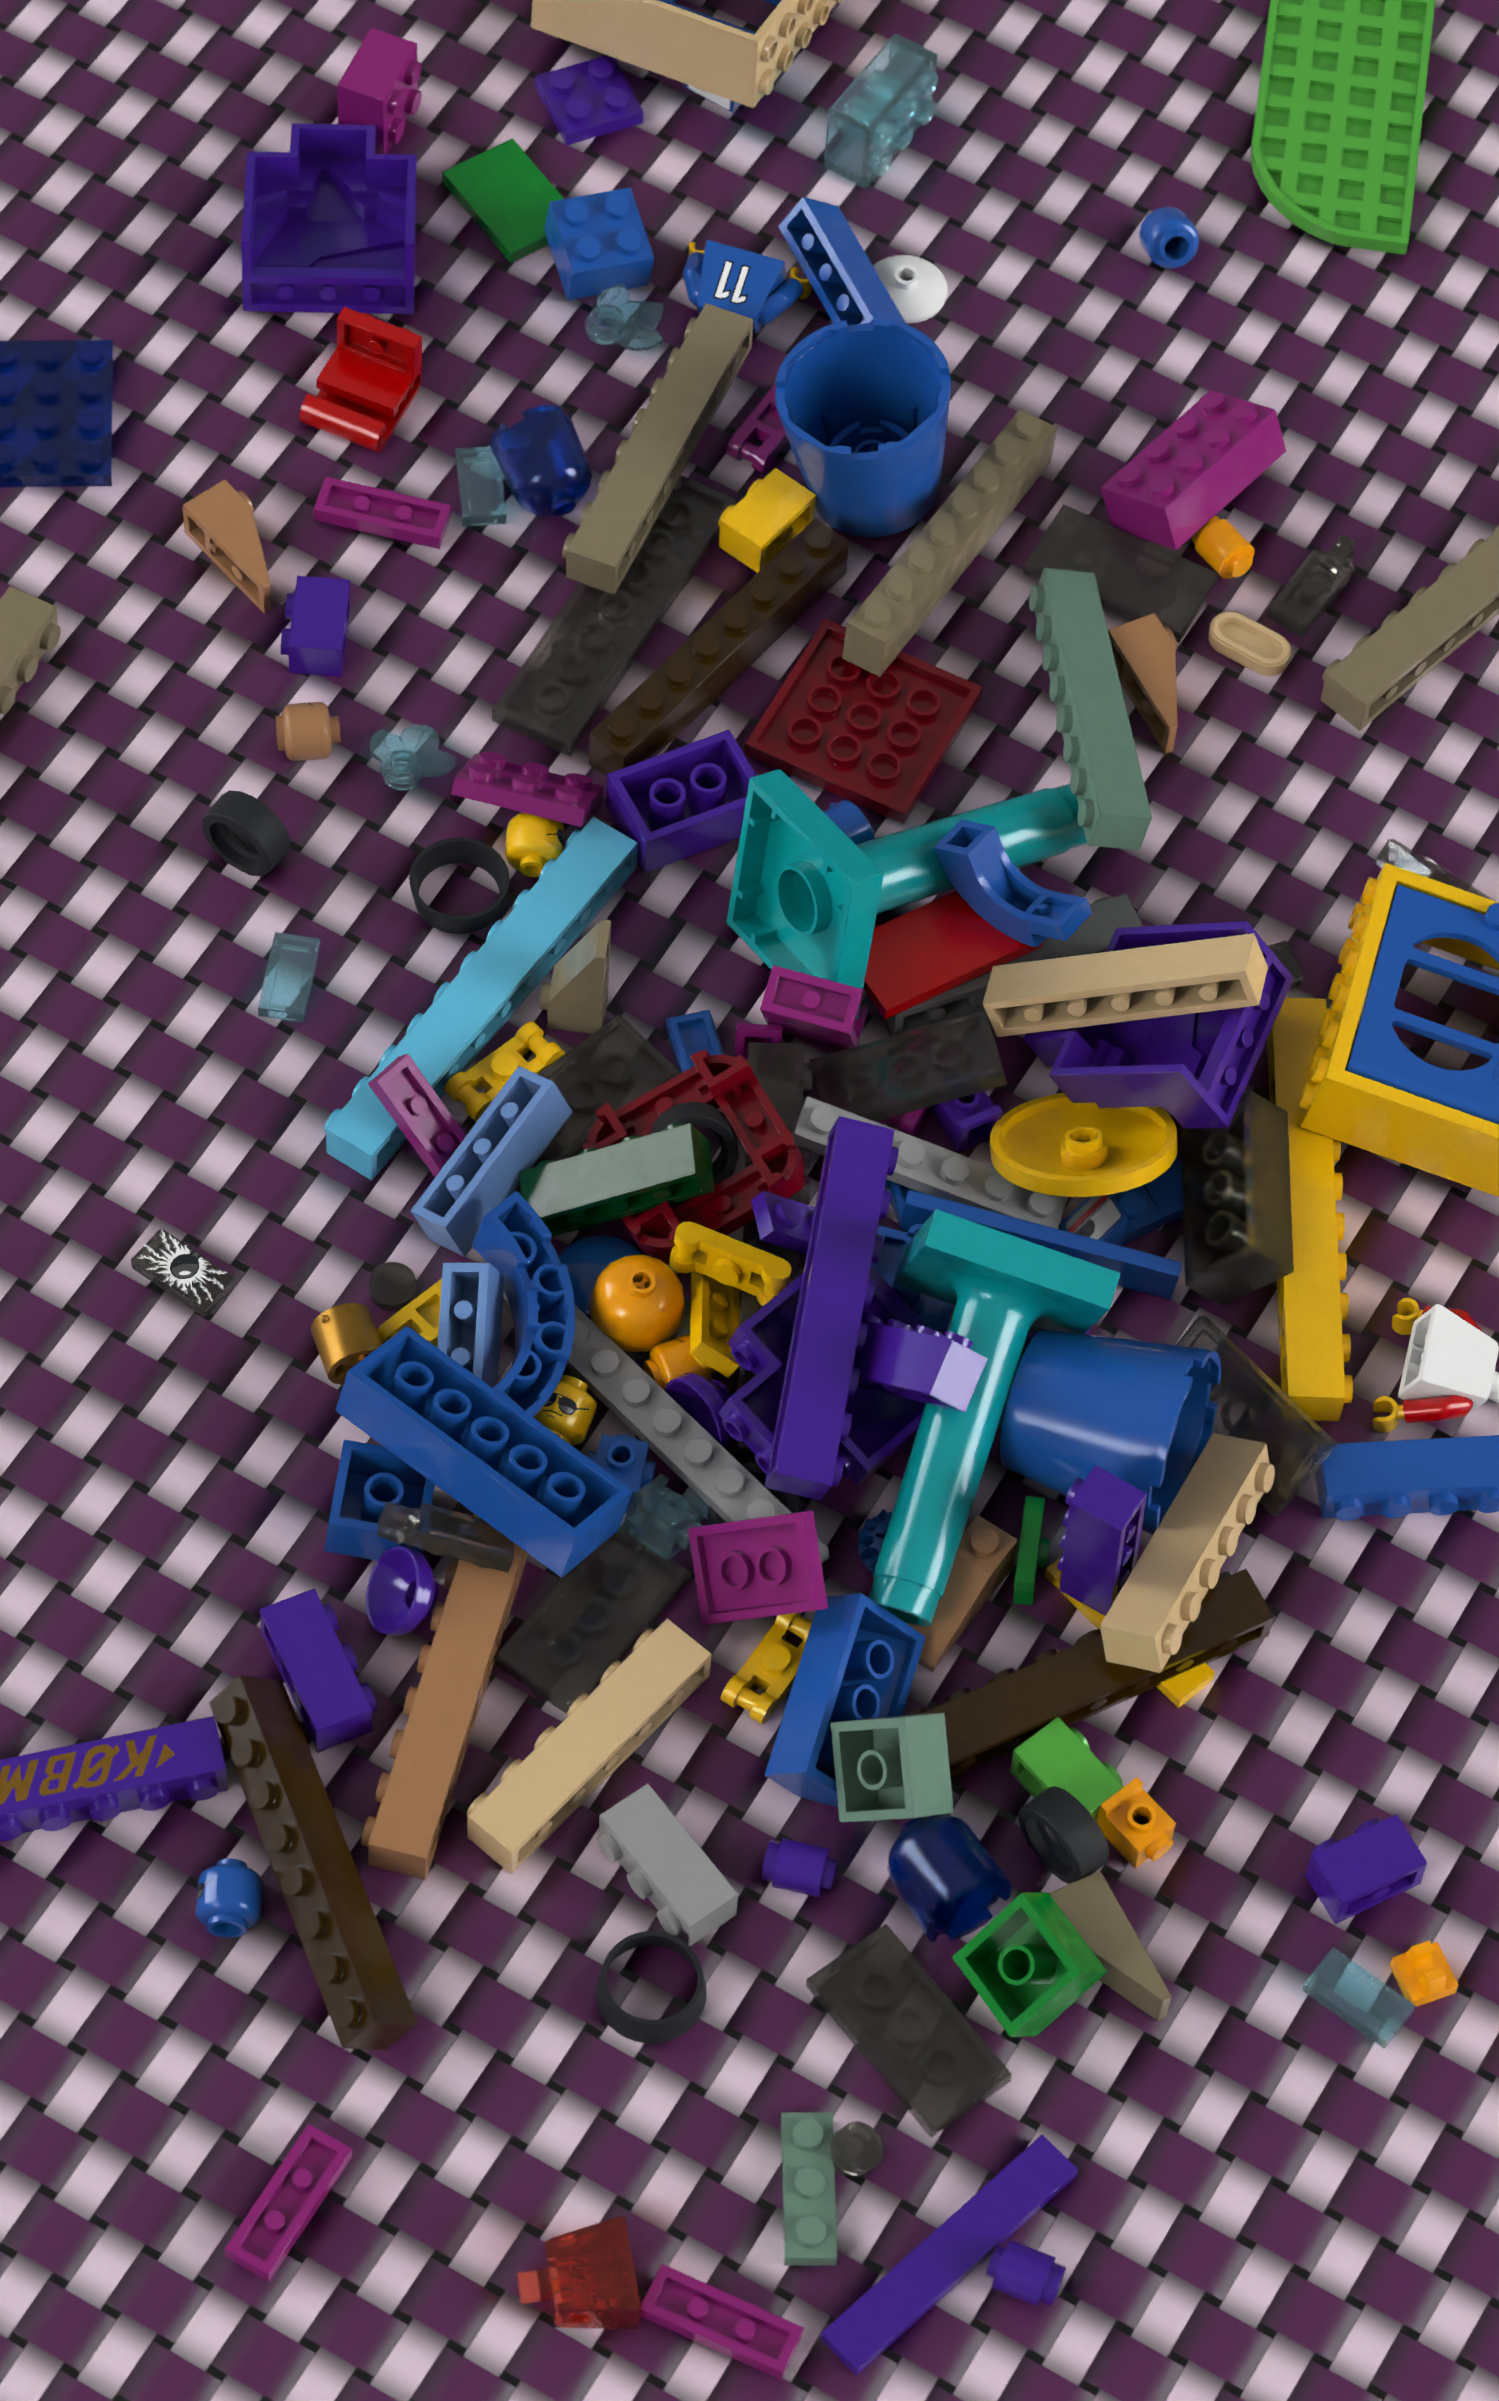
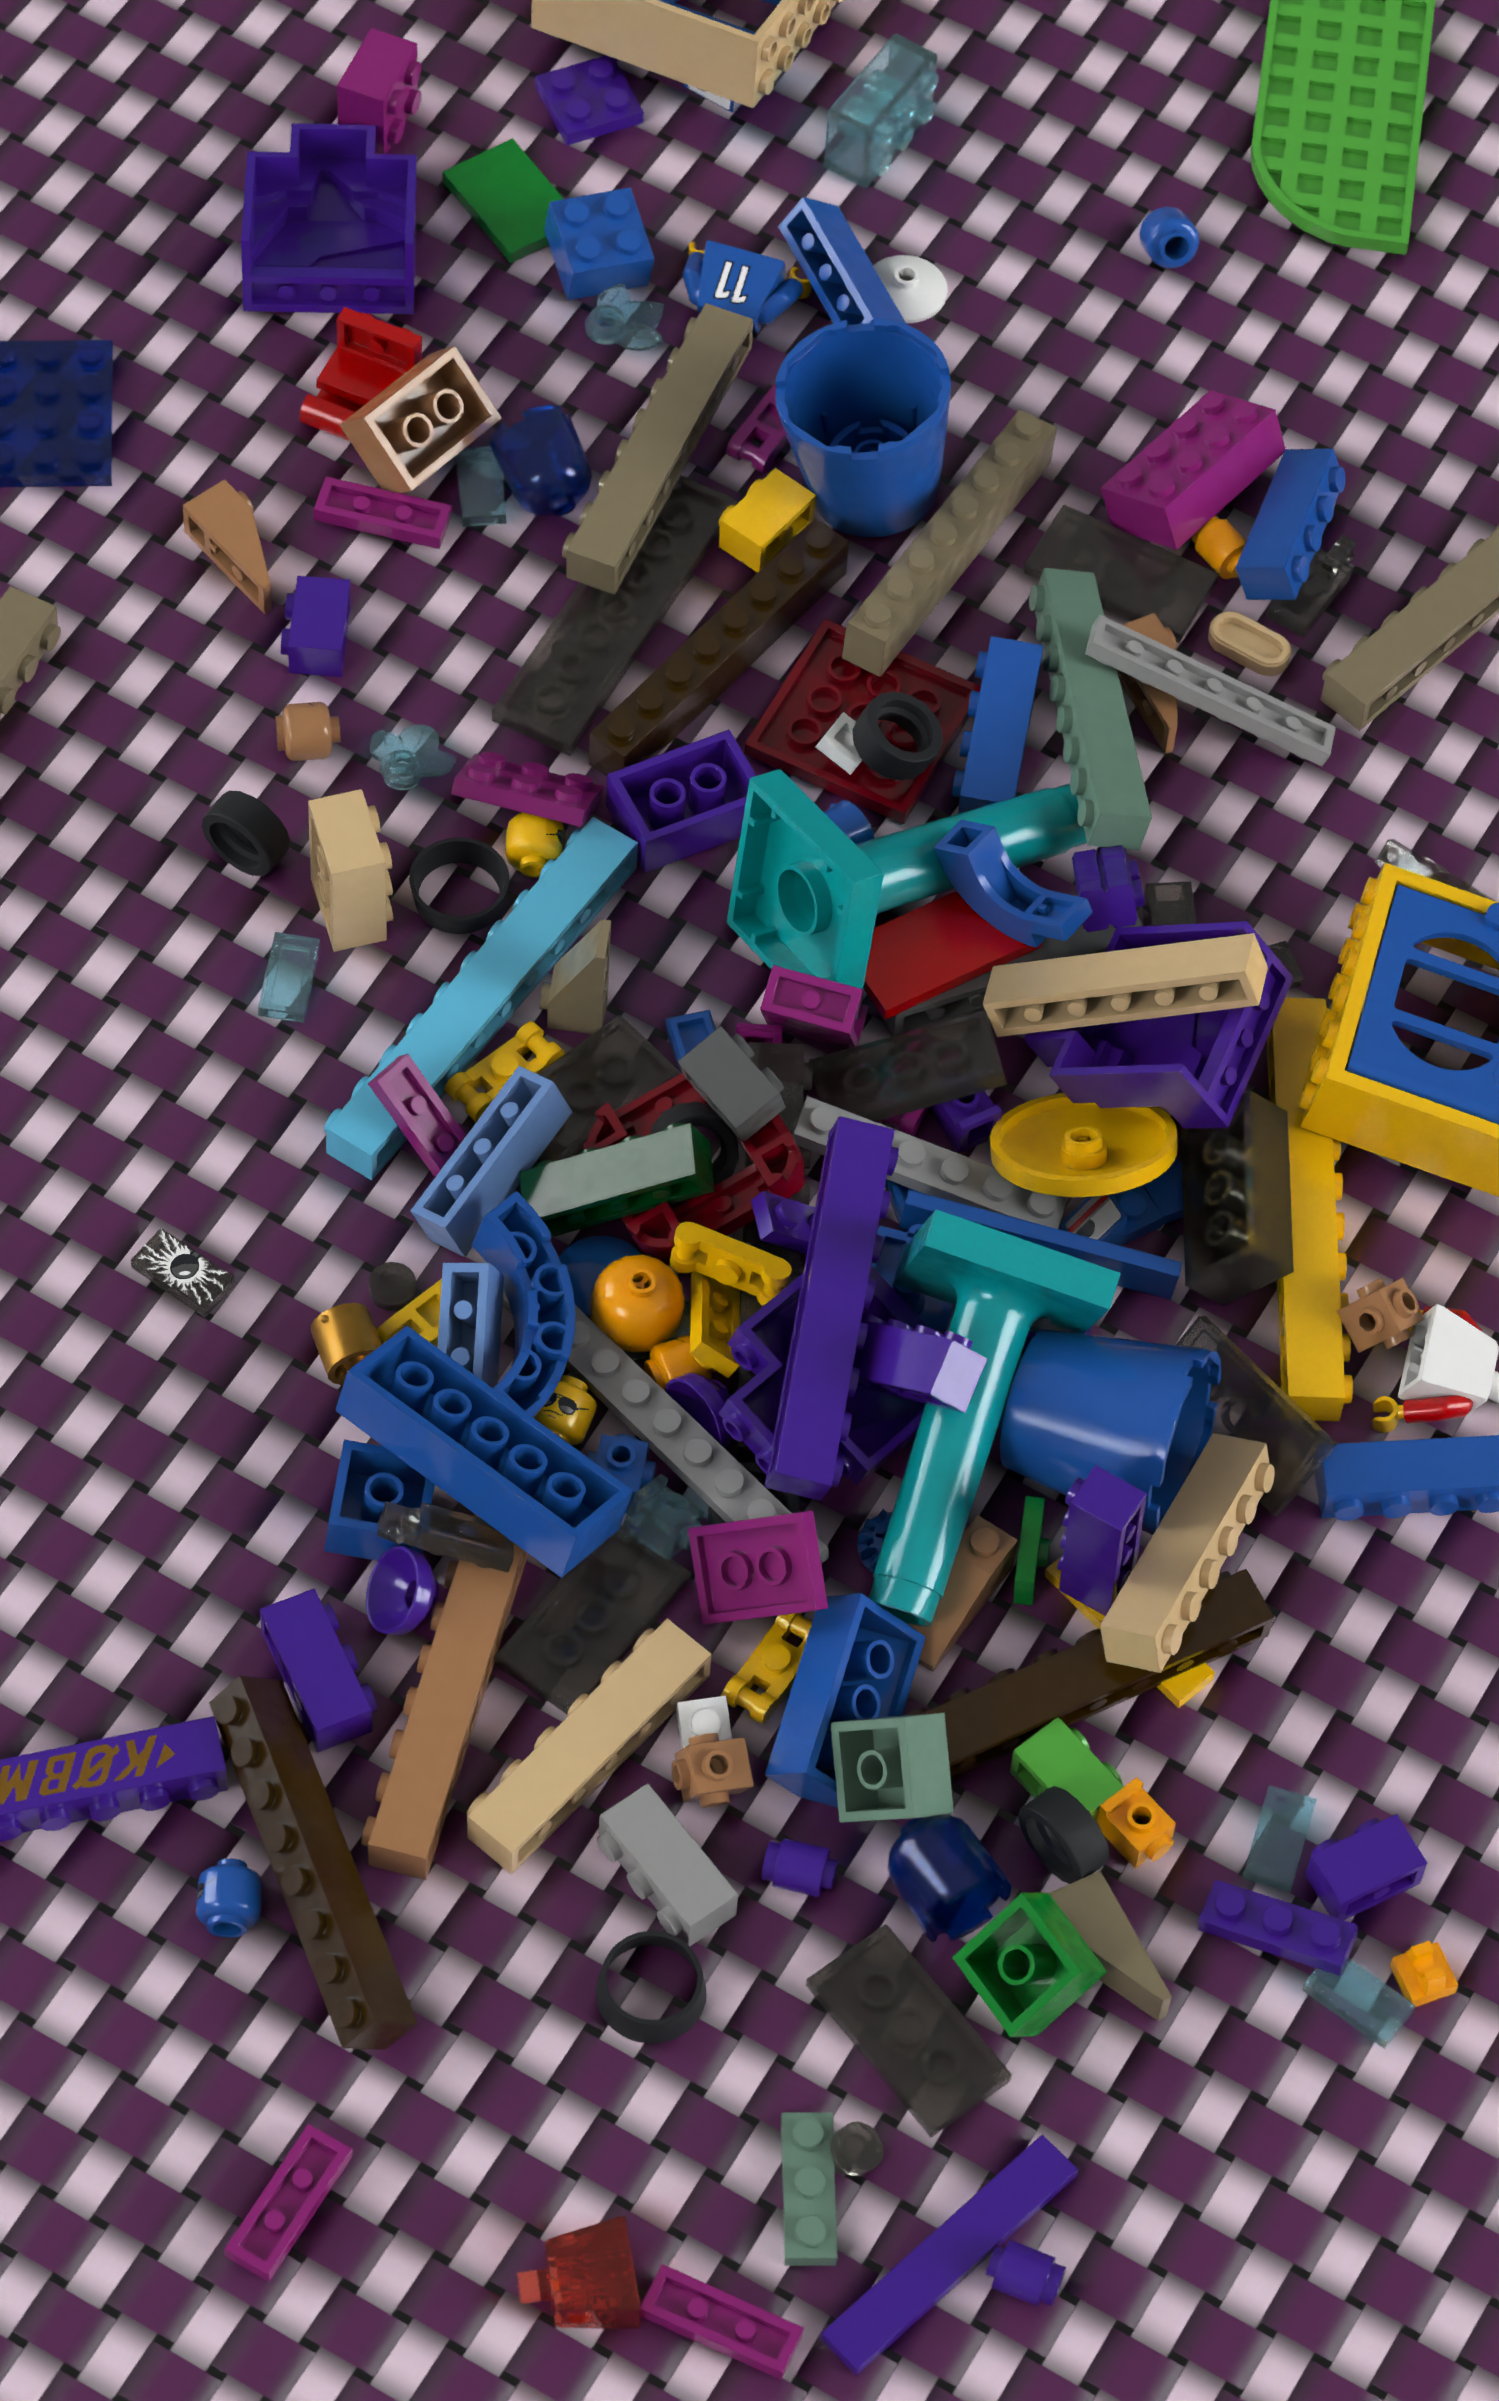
(350, 869): none -> tan brick
(421, 421): none -> medium nougat brick
(703, 1717): none -> white plate
(712, 1770): none -> medium nougat brick
(732, 1083): none -> dark grey brick
(839, 745): none -> white plate
(880, 753): none -> black tyre
(1000, 723): none -> blue brick
(1109, 885): none -> dark purple brick
(1169, 904): none -> clear smoke brick
(1210, 690): none -> light grey plate
(1278, 1927): none -> dark purple plate
(1279, 1838): none -> clear light blue tile
(1290, 524): none -> blue brick
(1381, 1314): none -> medium nougat brick

